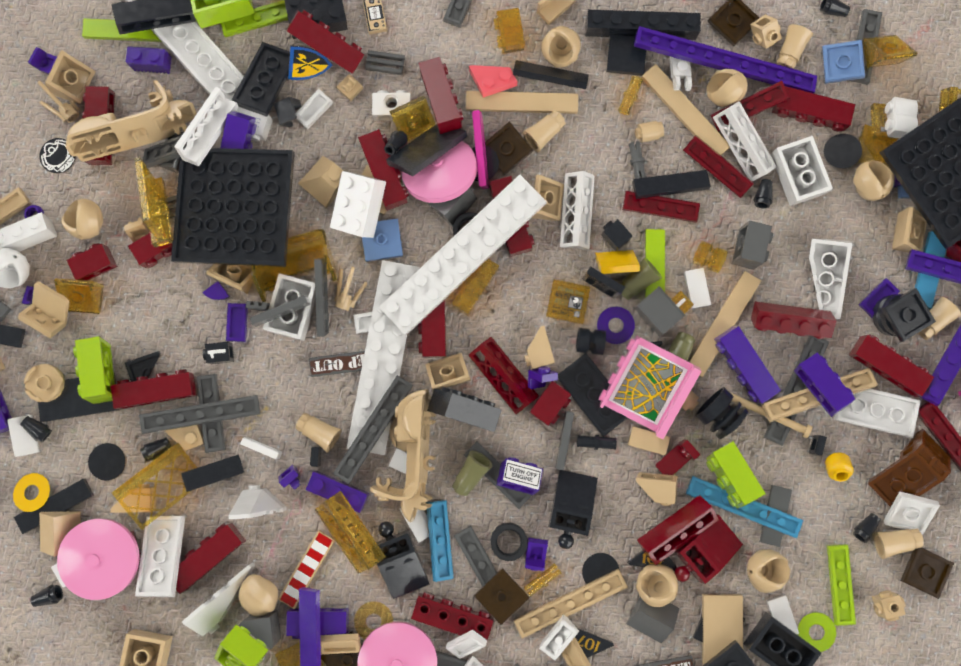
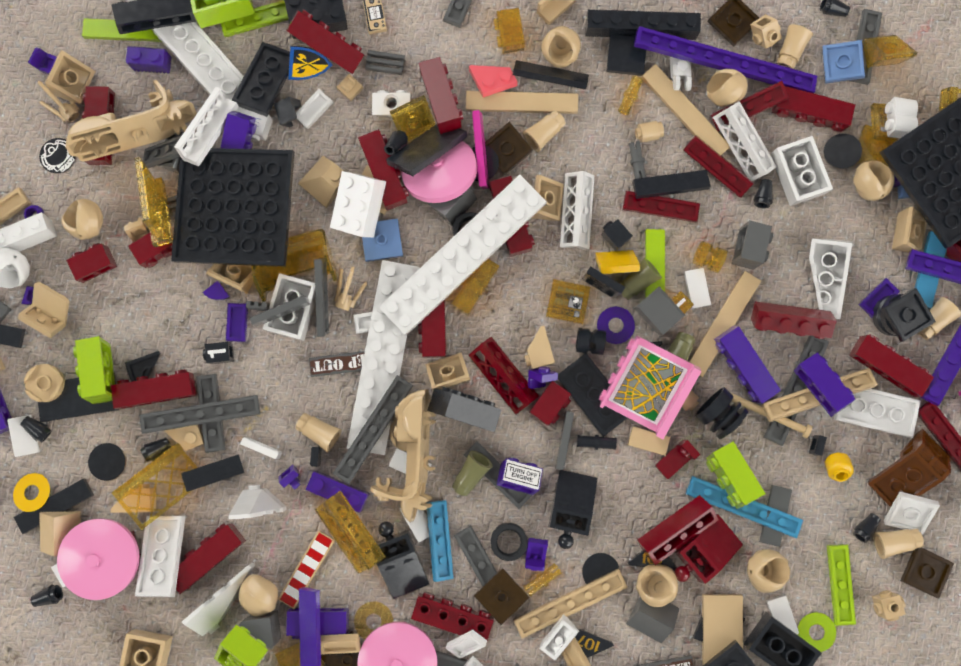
(82, 295): clear yellow slope -> none
(659, 487): tan slope -> none

